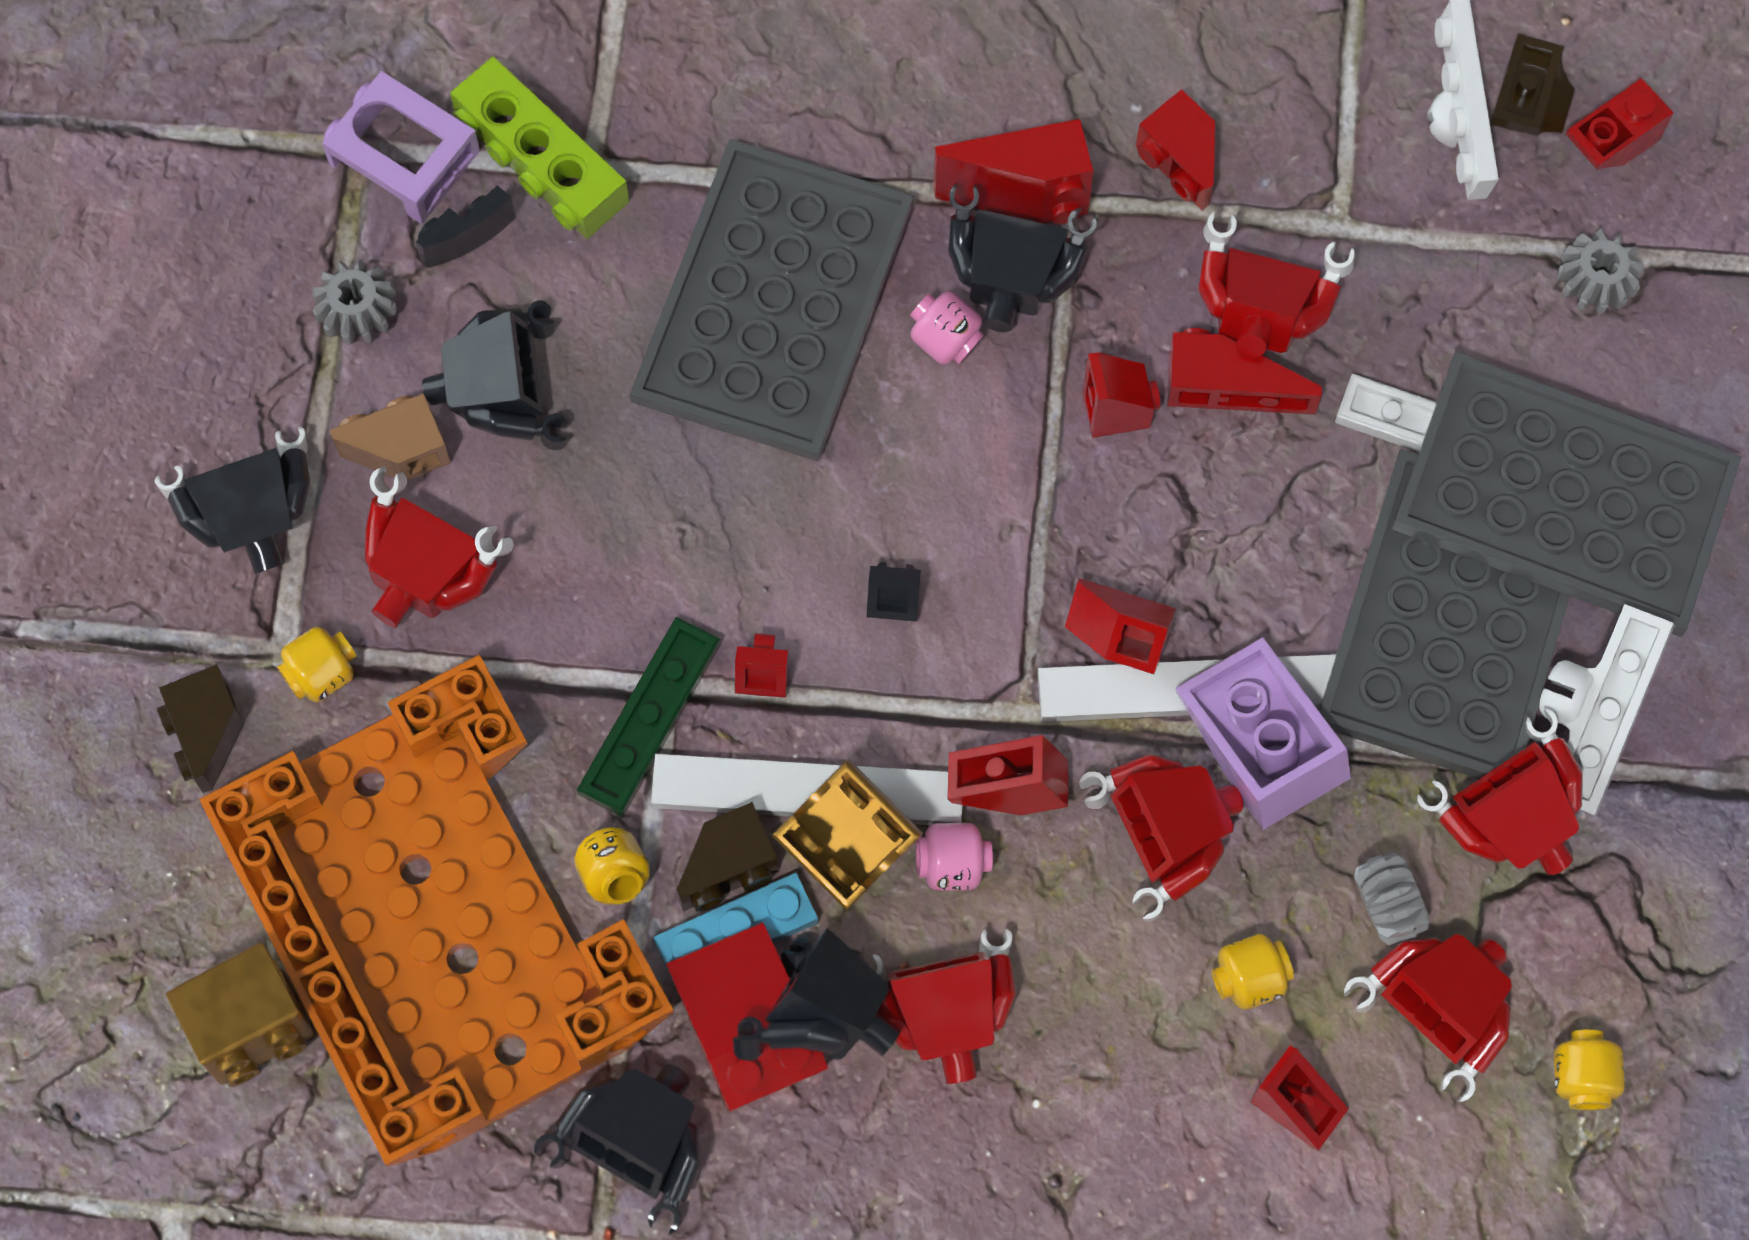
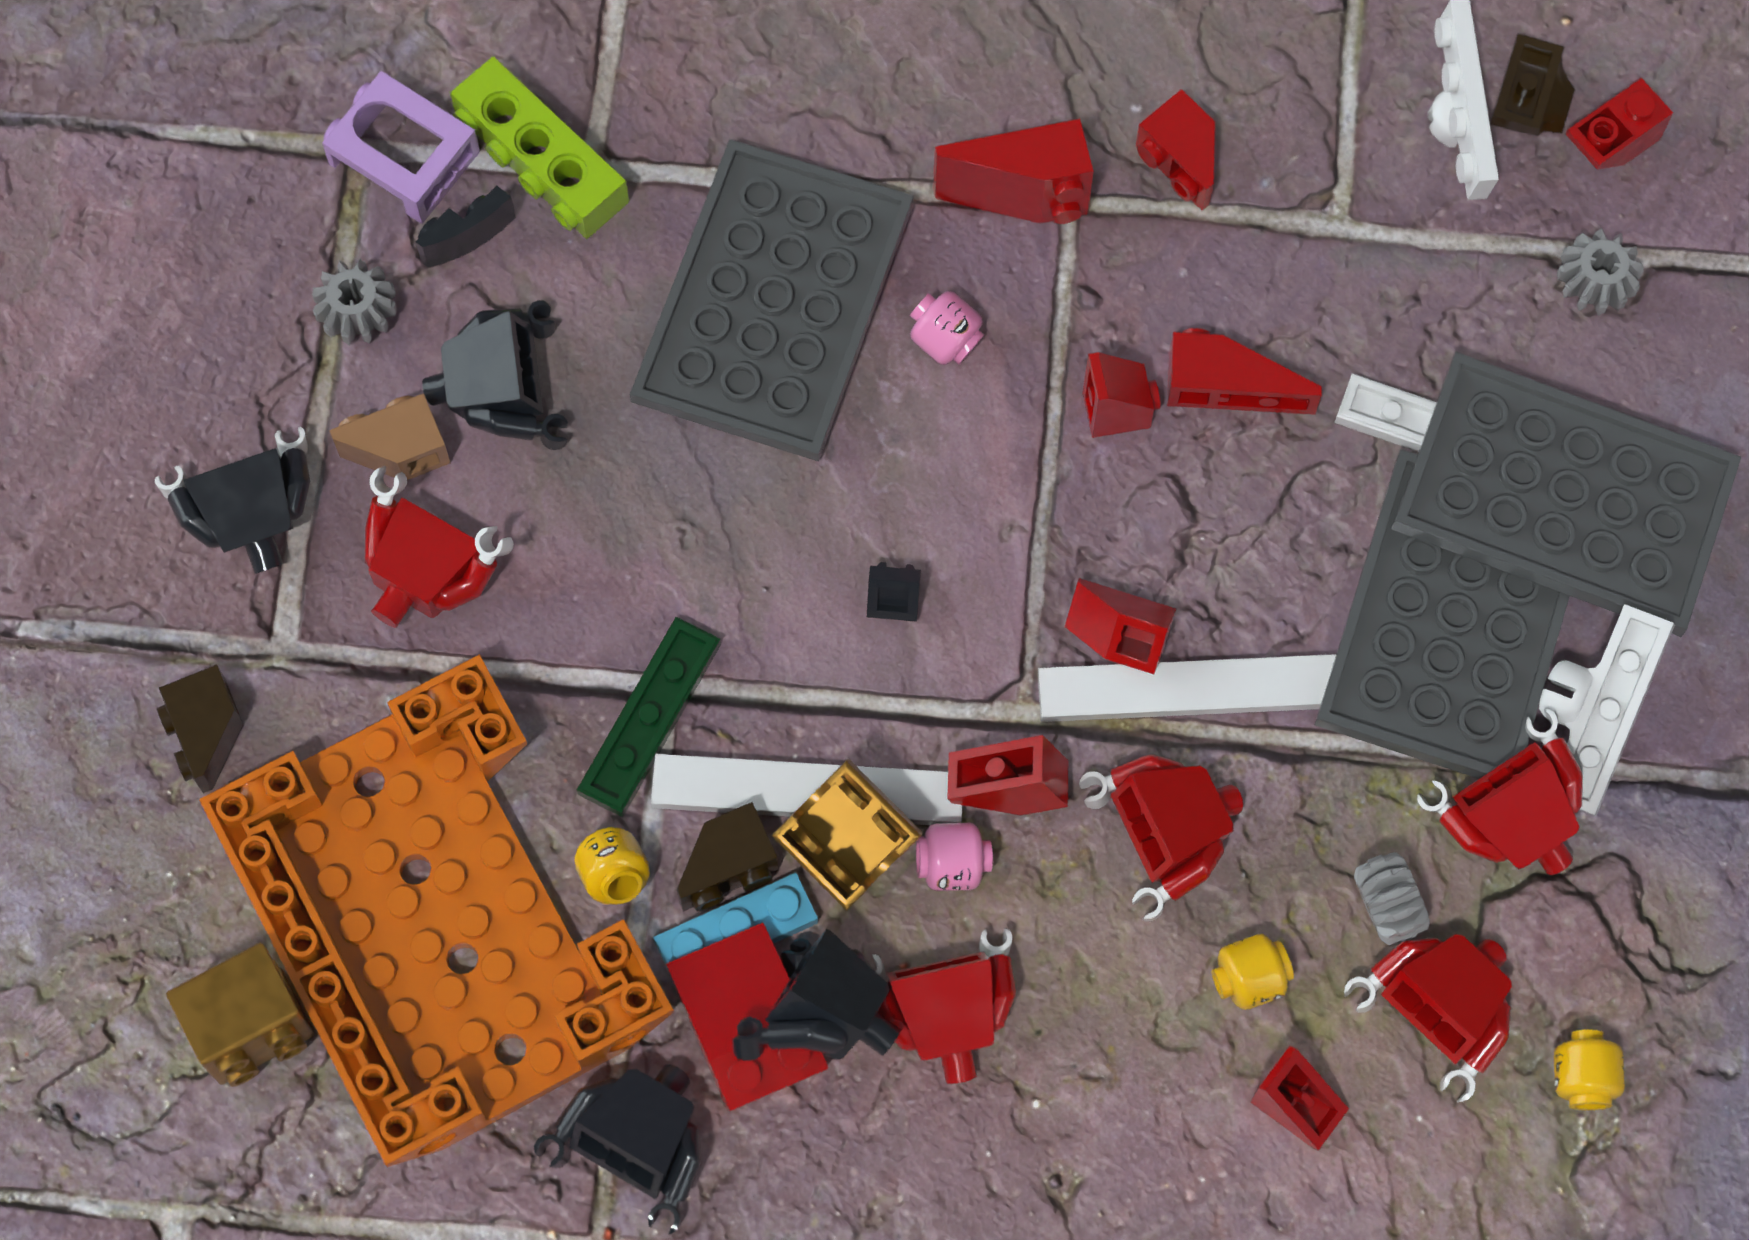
(317, 664): yellow head -> none
(761, 668): red tile -> none
(1014, 260): black torso -> none
(1264, 299): red torso -> none
(1265, 733): lavender slope -> none

